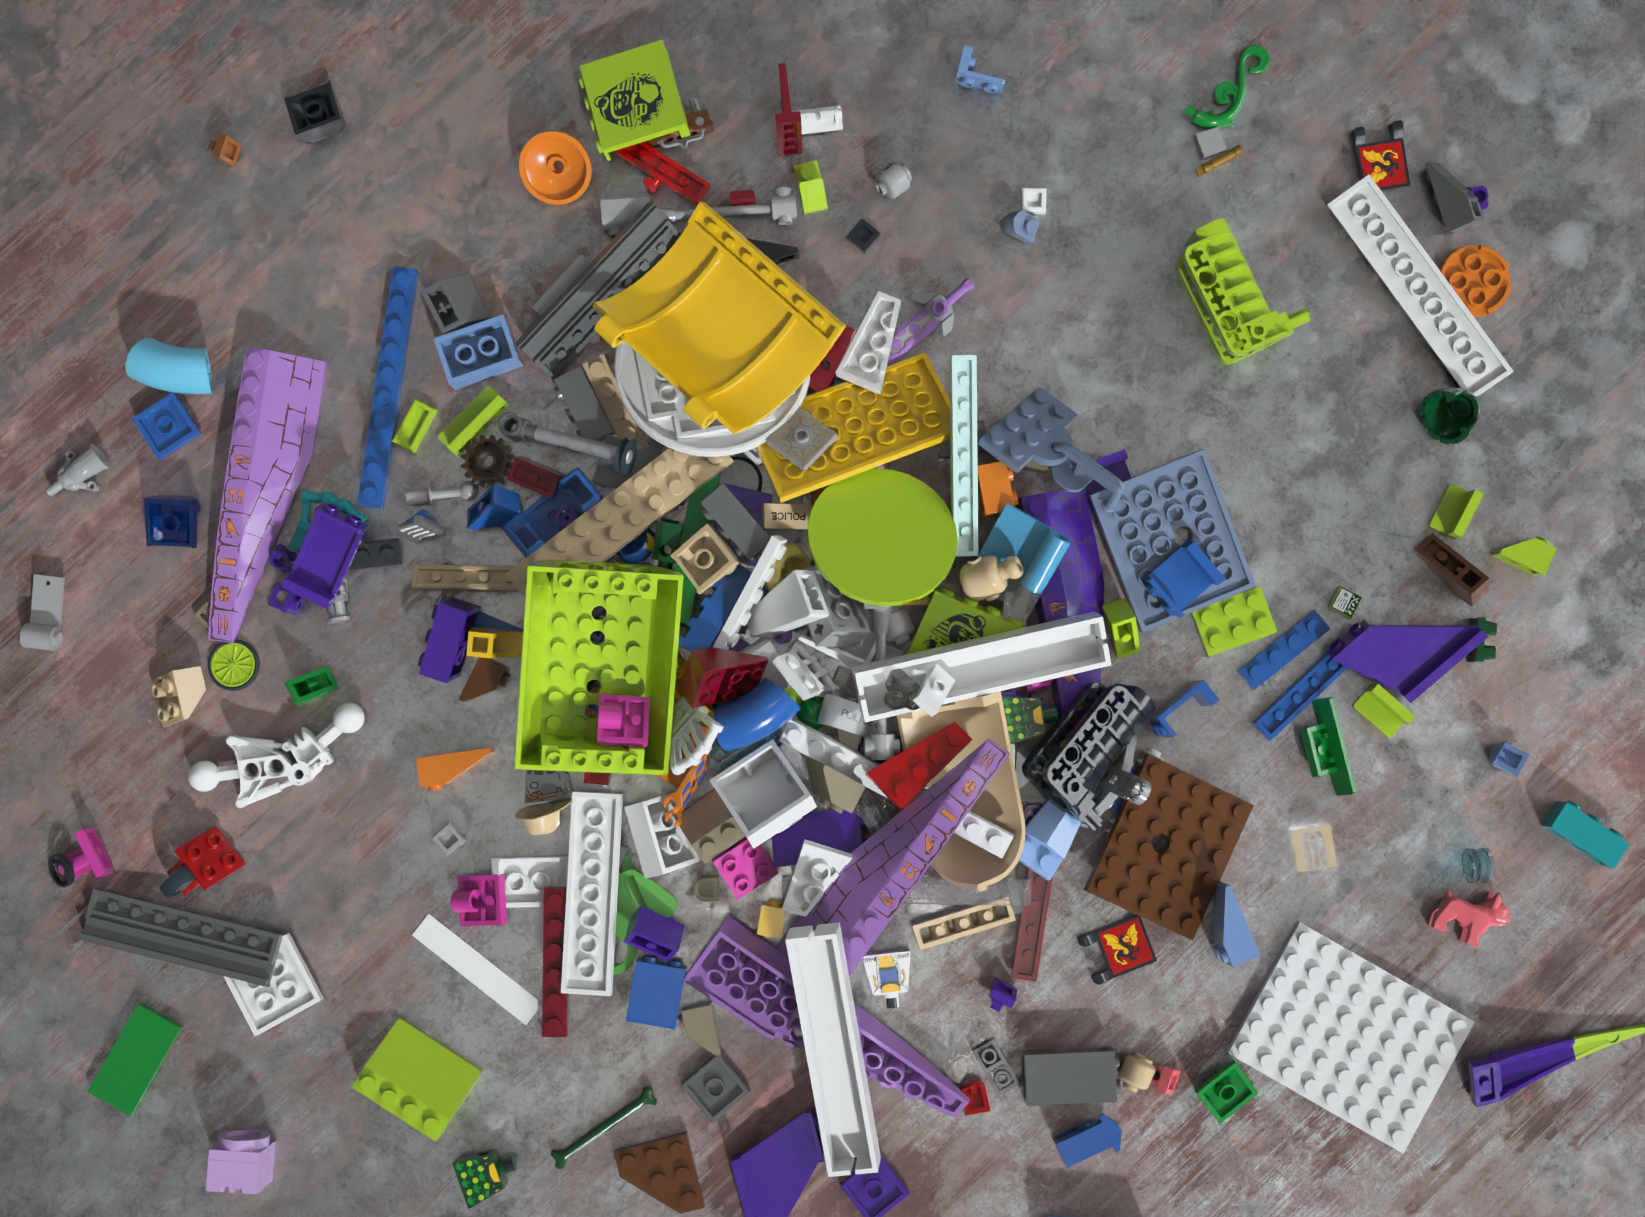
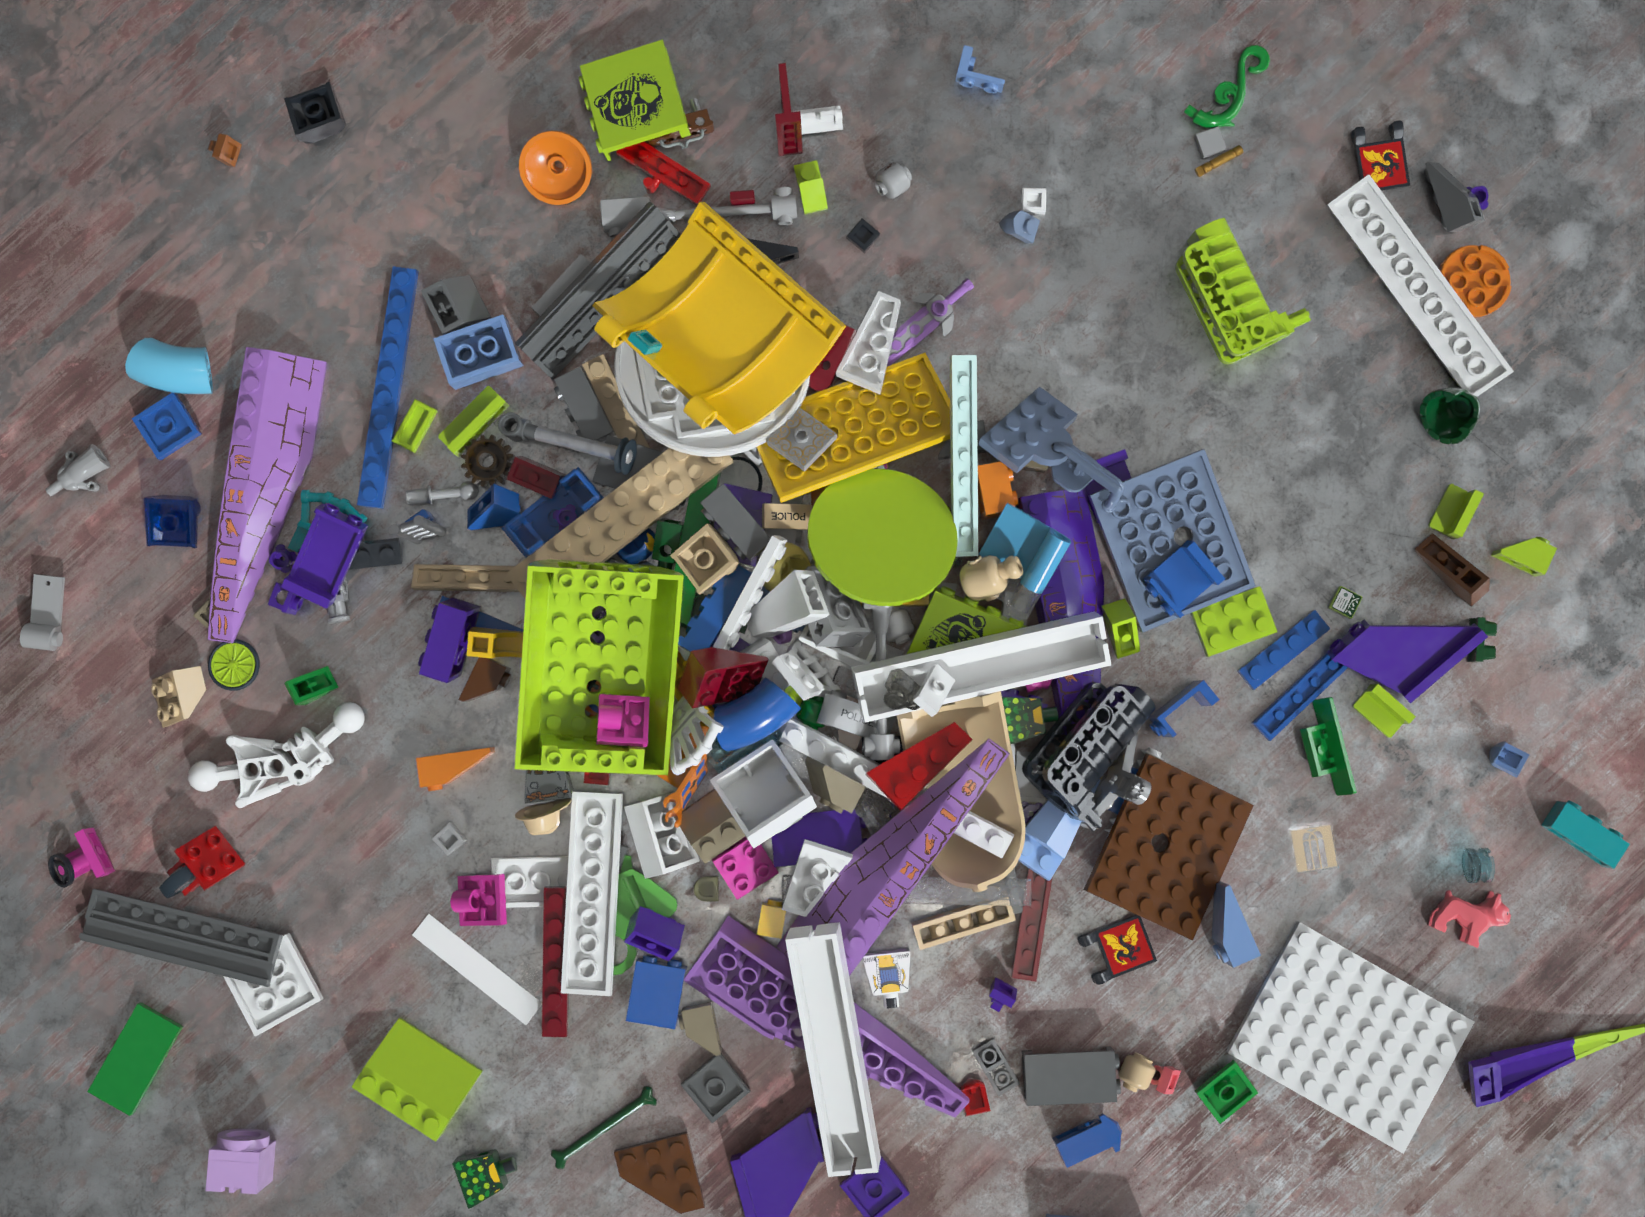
(645, 342): none -> teal tile

